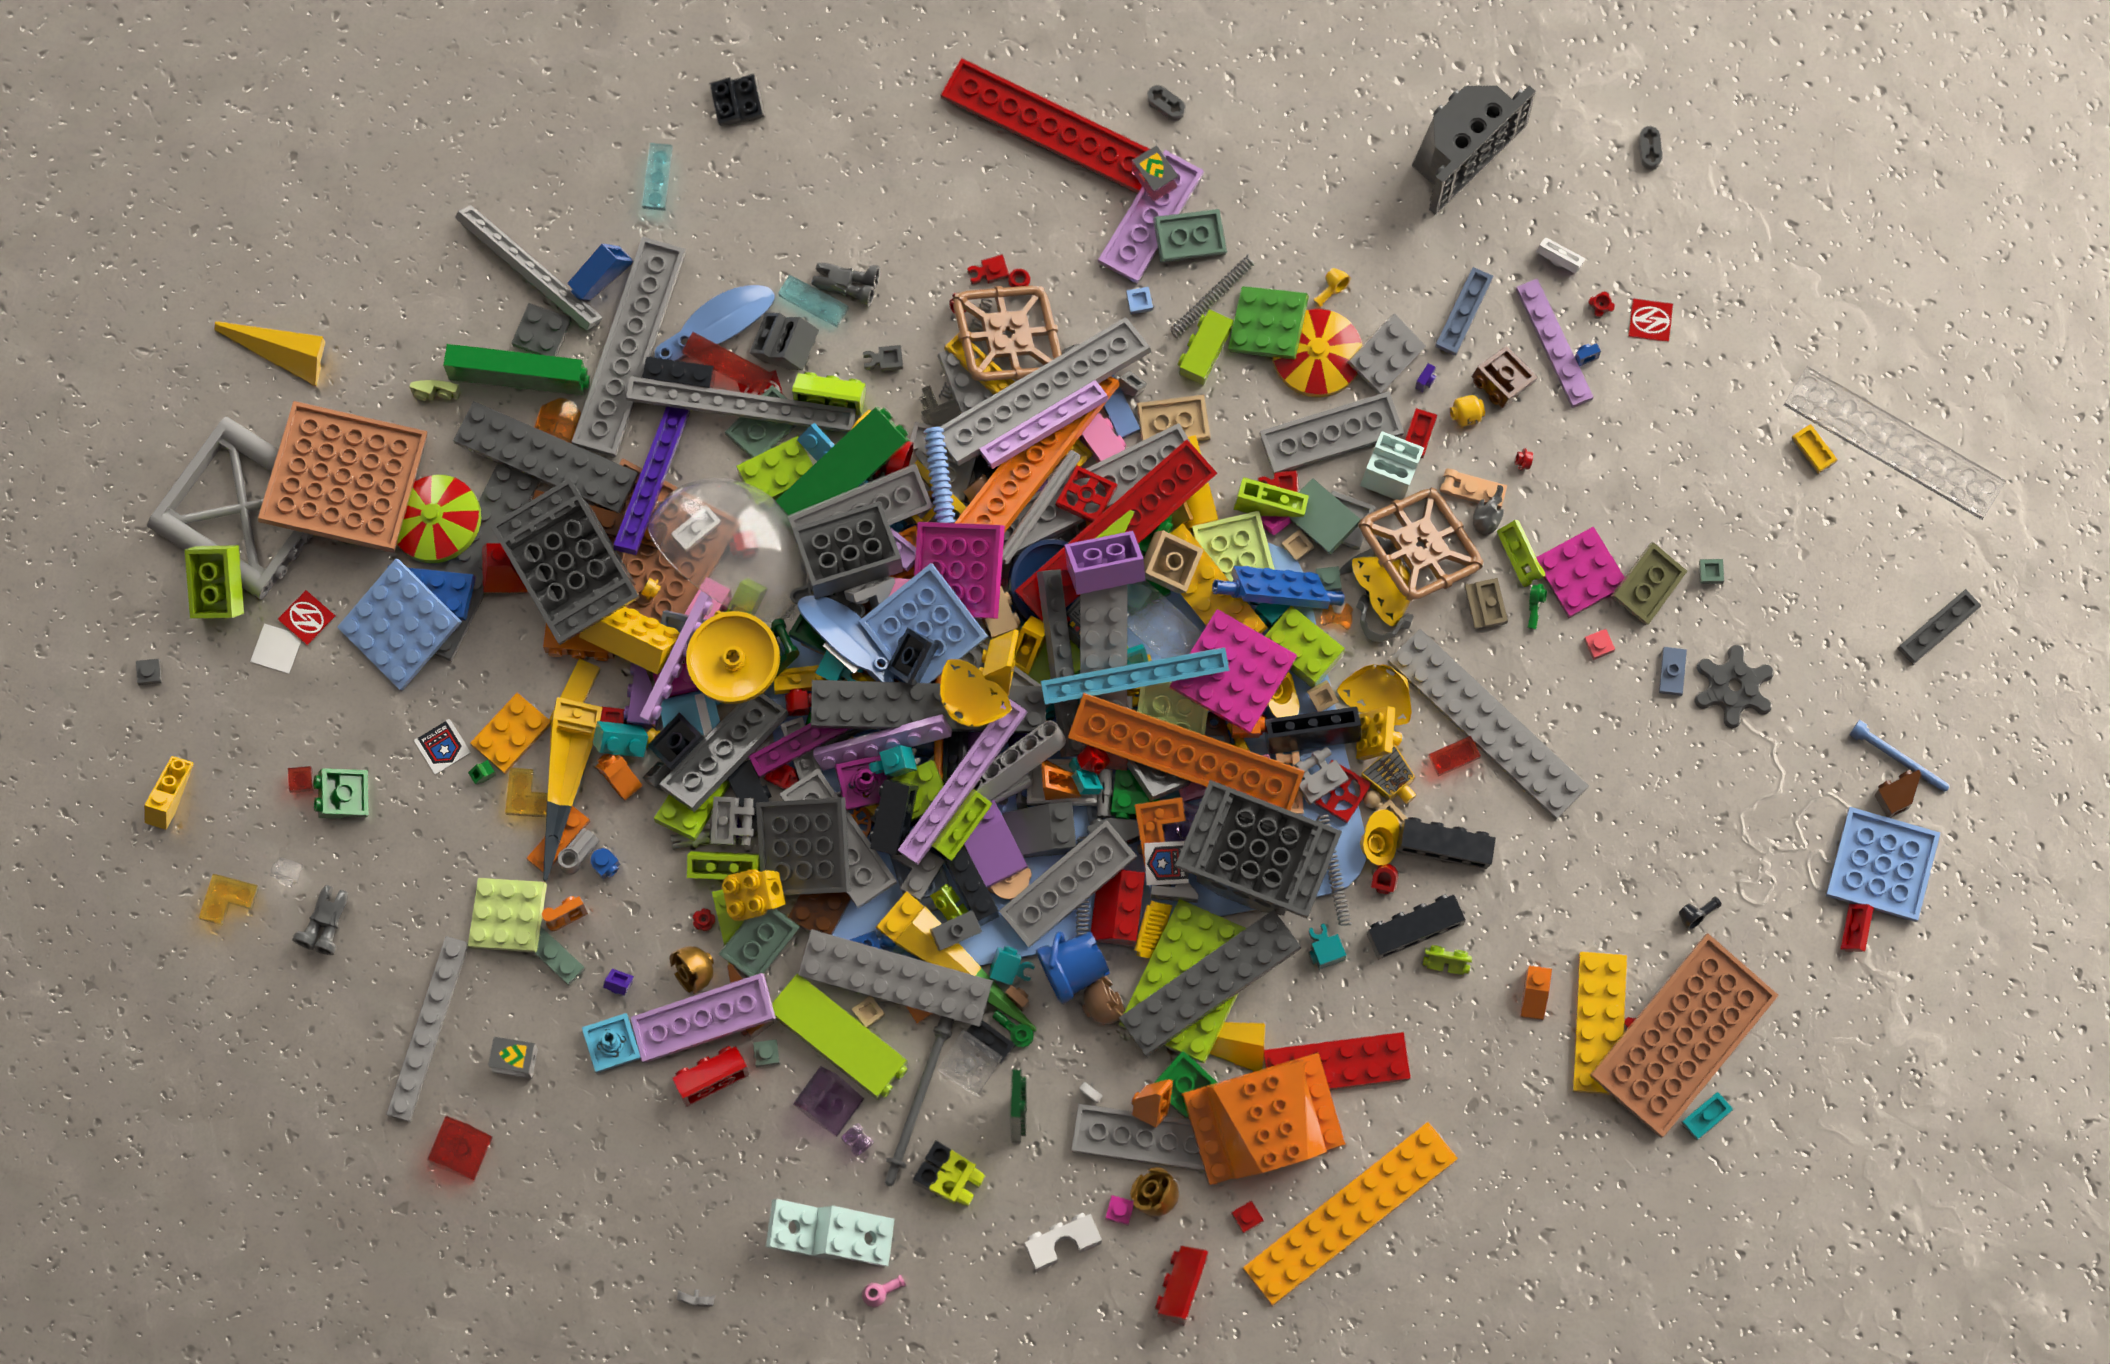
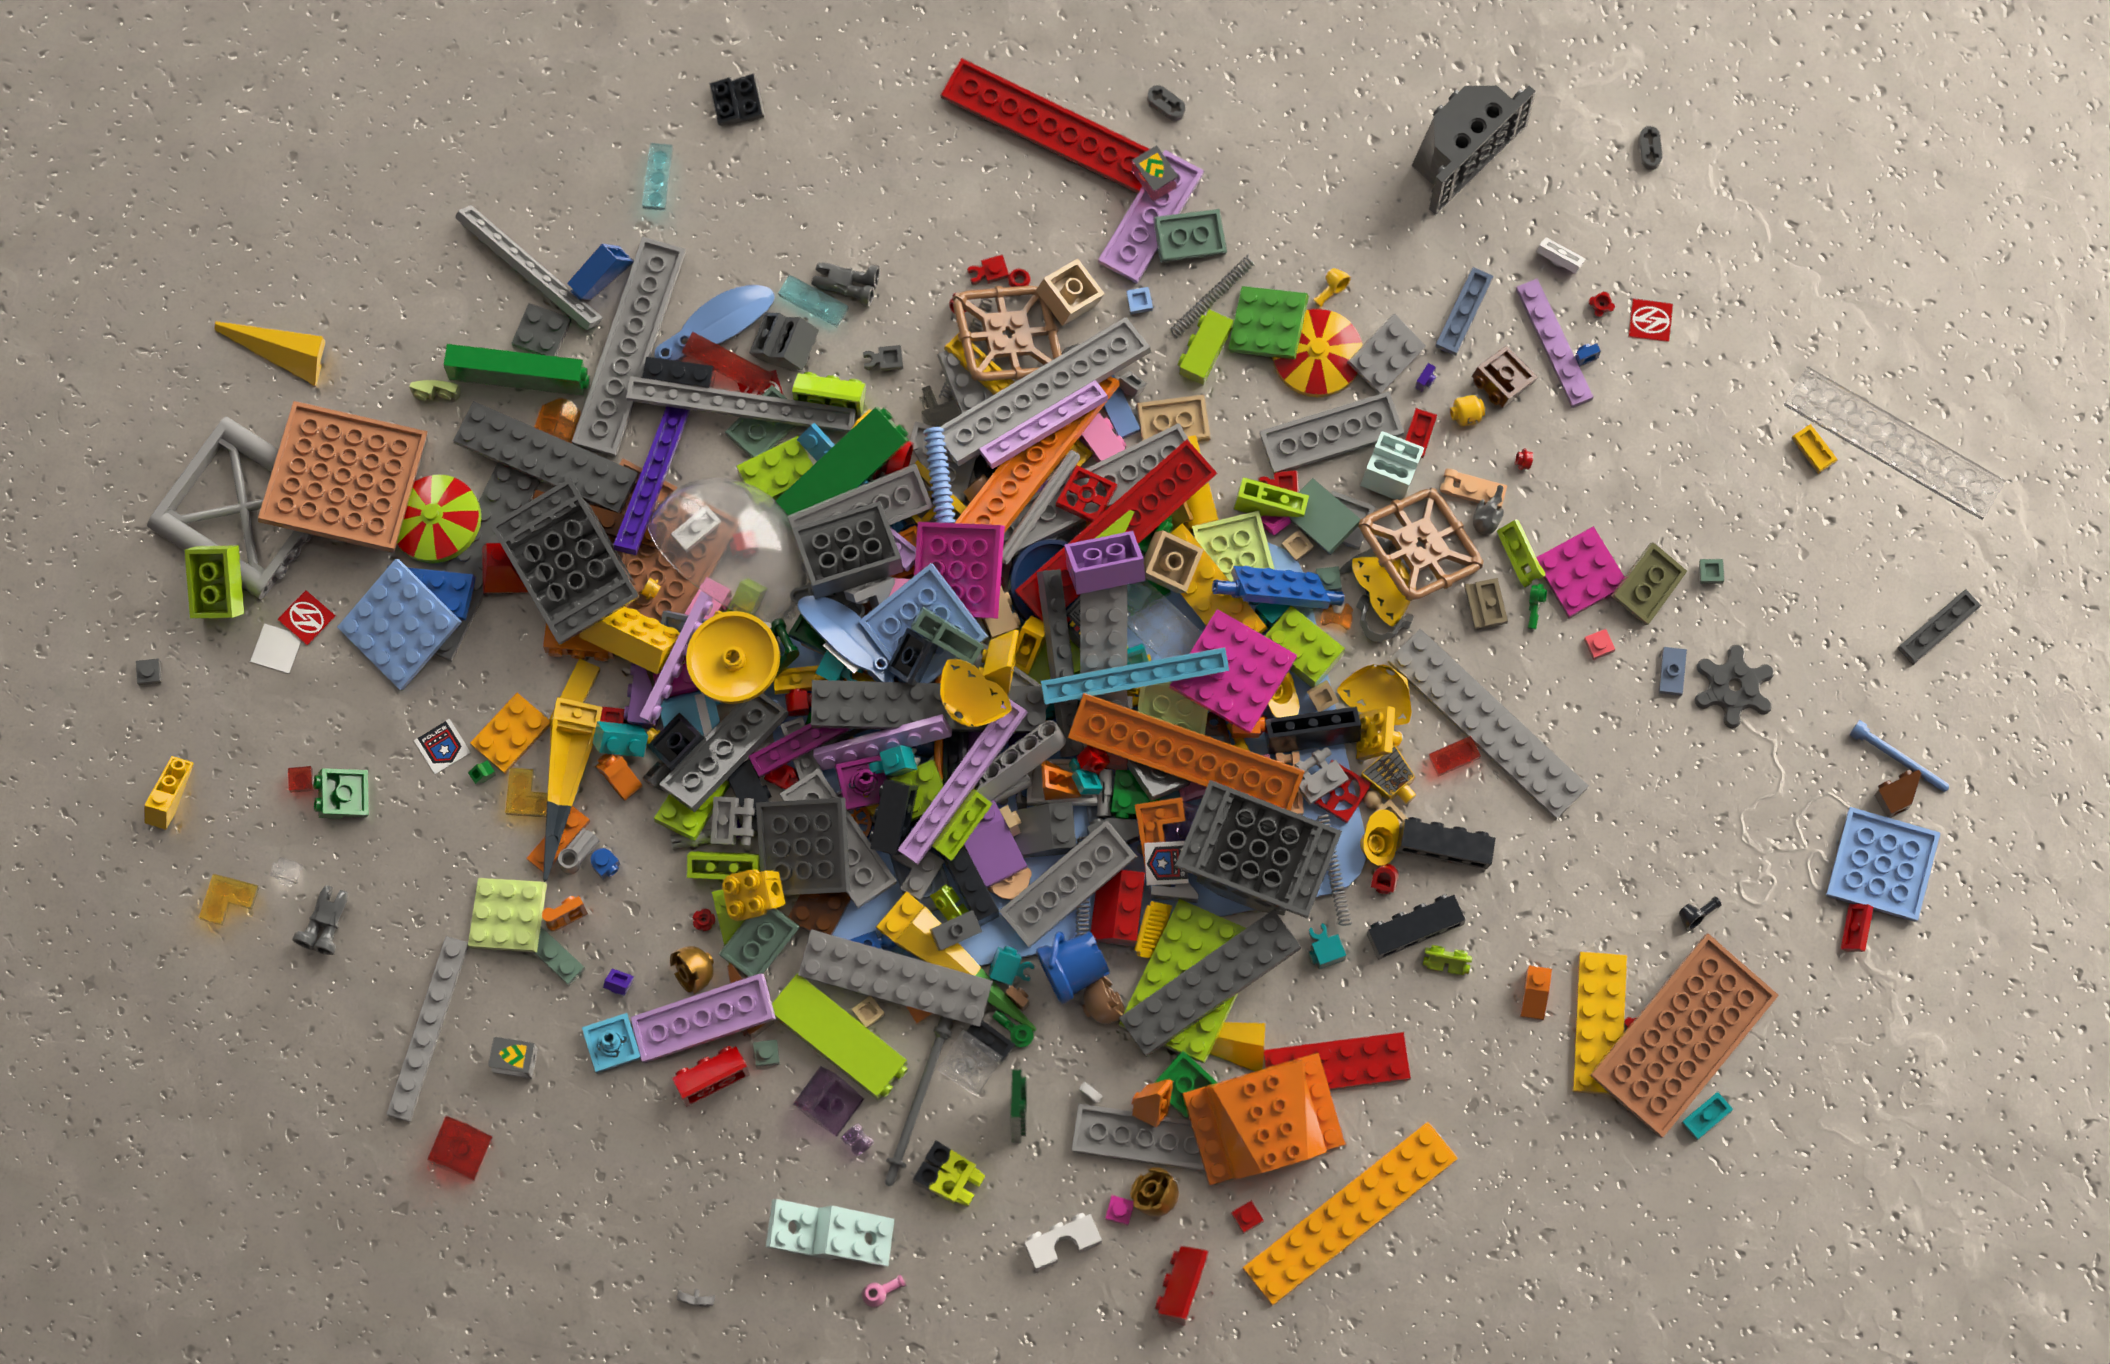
(947, 635): none -> sand green slope
(1011, 819): none -> tan plate
(1070, 292): none -> tan brick

